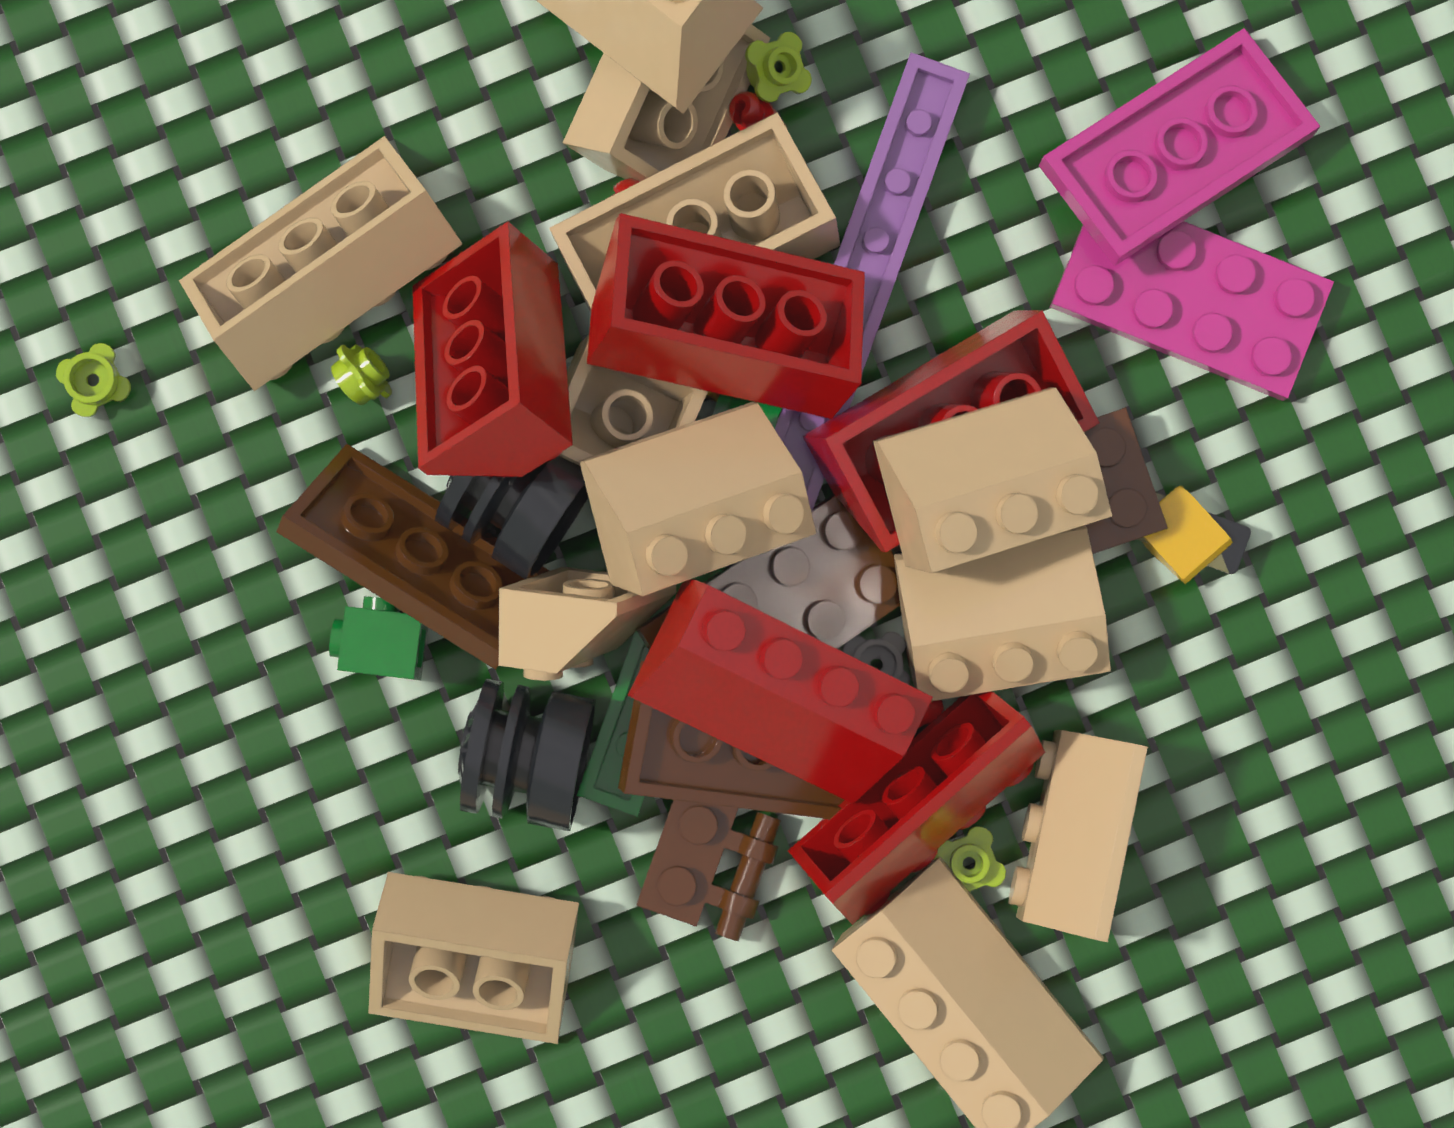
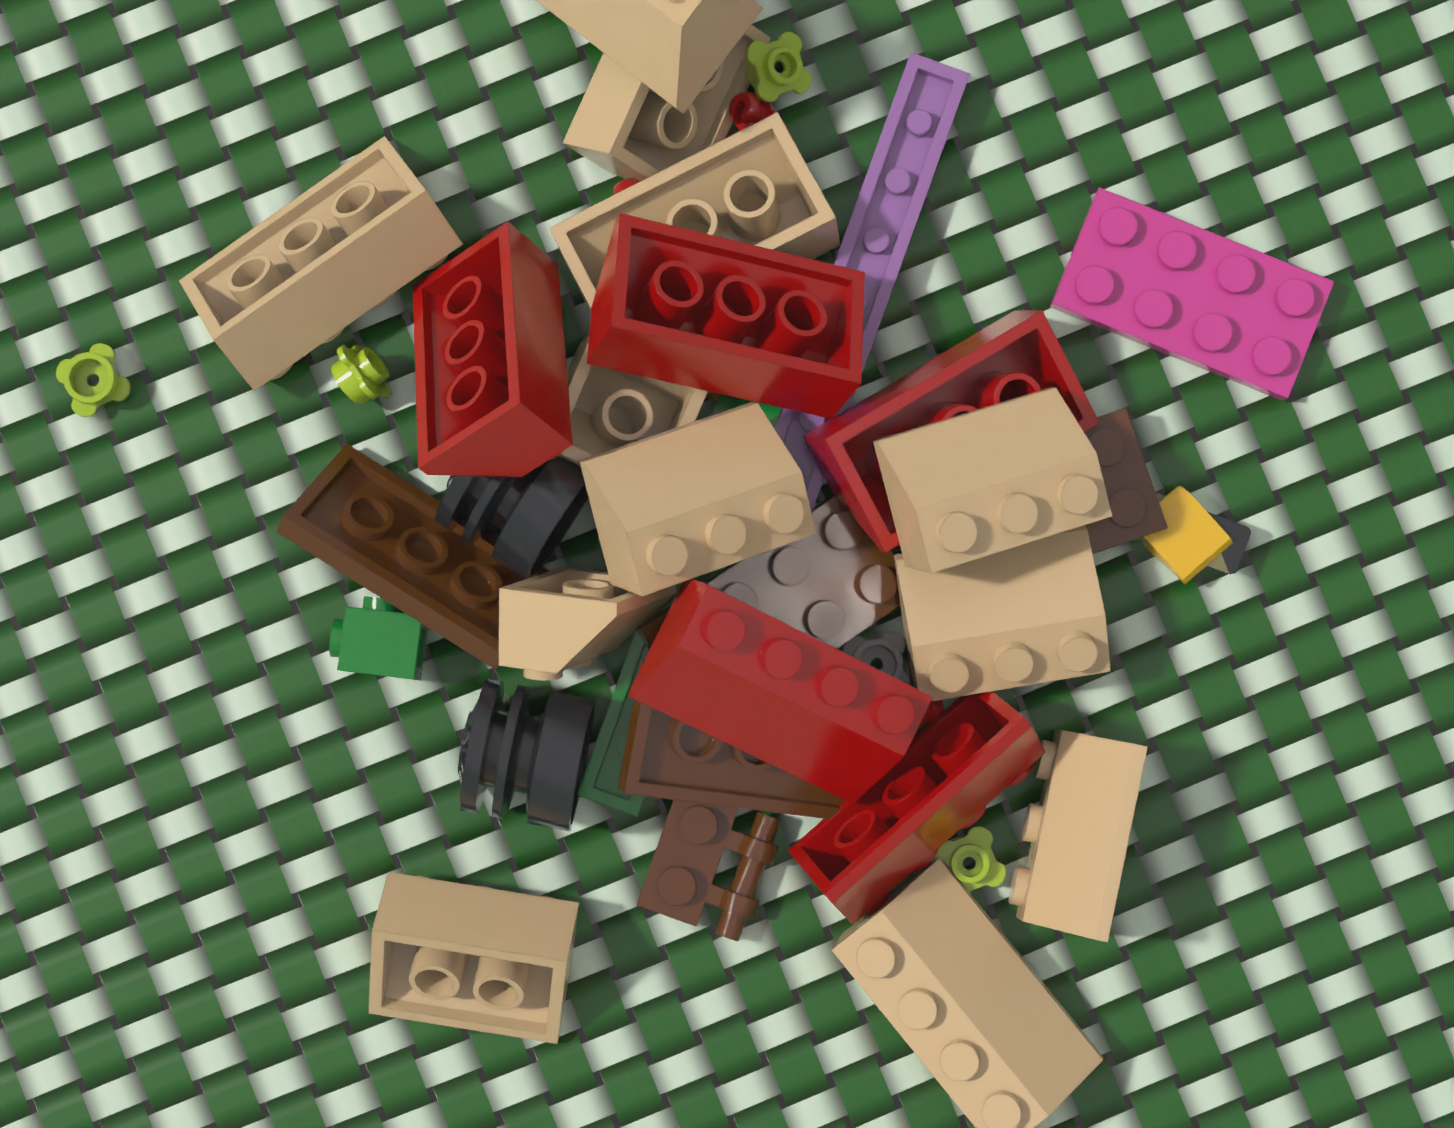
(1178, 146): dark pink plate -> none

